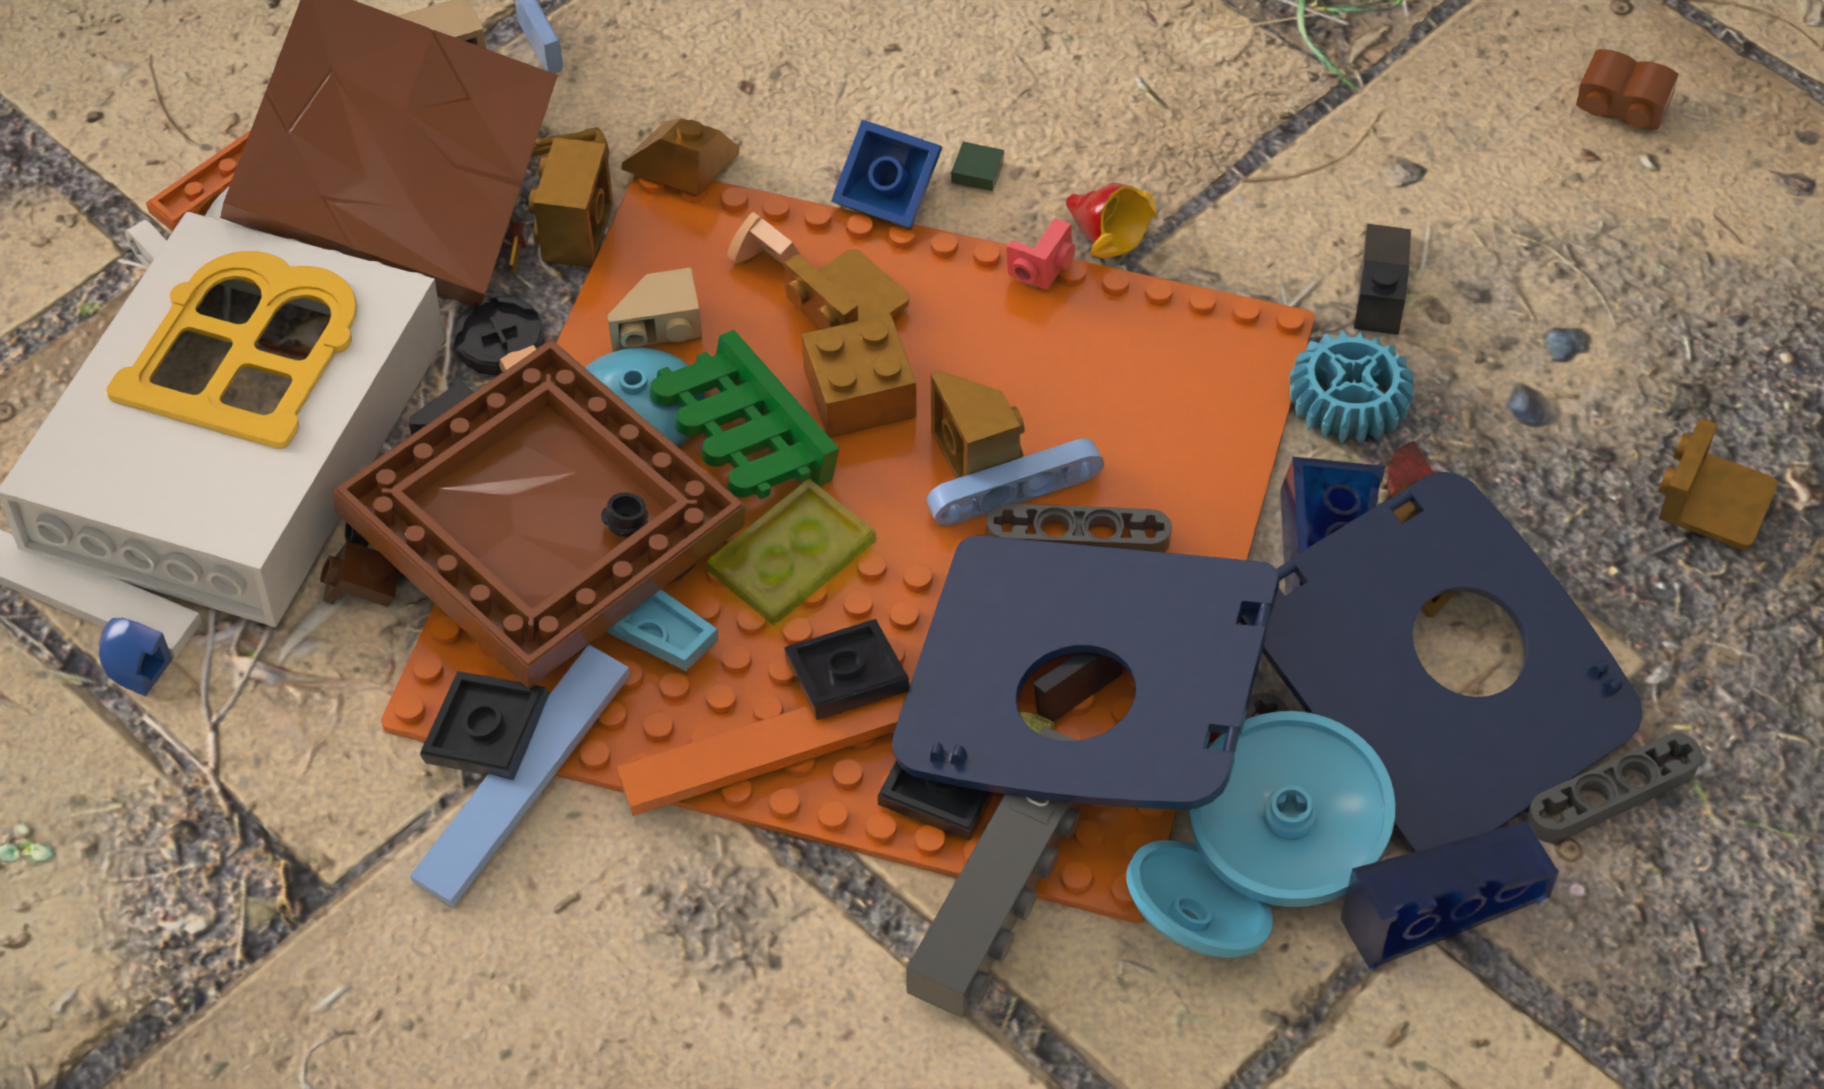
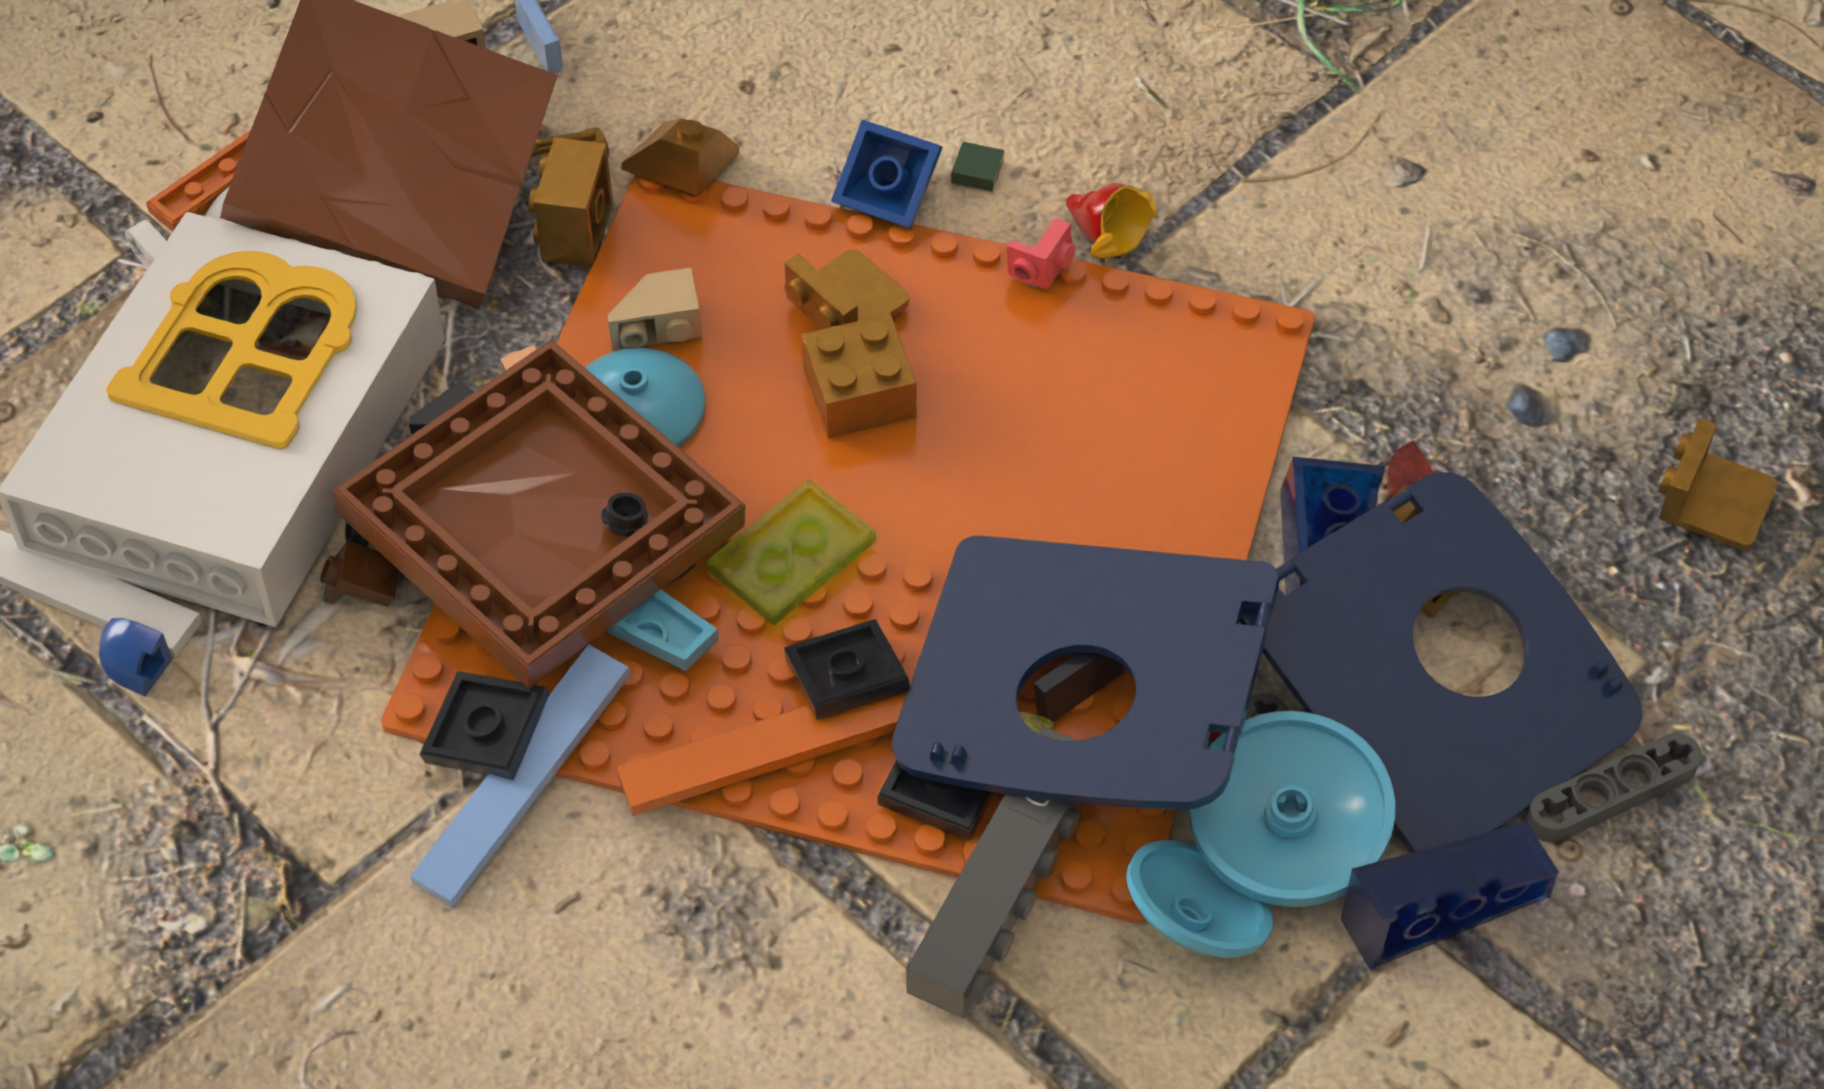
(494, 330): black tile -> none
(519, 239): clear red piece -> none
(758, 236): light nougat tile -> none
(770, 414): green fence -> none
(973, 424): pearl gold slope -> none
(1015, 481): light blue beam -> none
(1079, 522): dark grey beam -> none
(1352, 399): medium azure gear -> none
(1383, 279): black slope -> none
(1627, 89): dark orange brick -> none

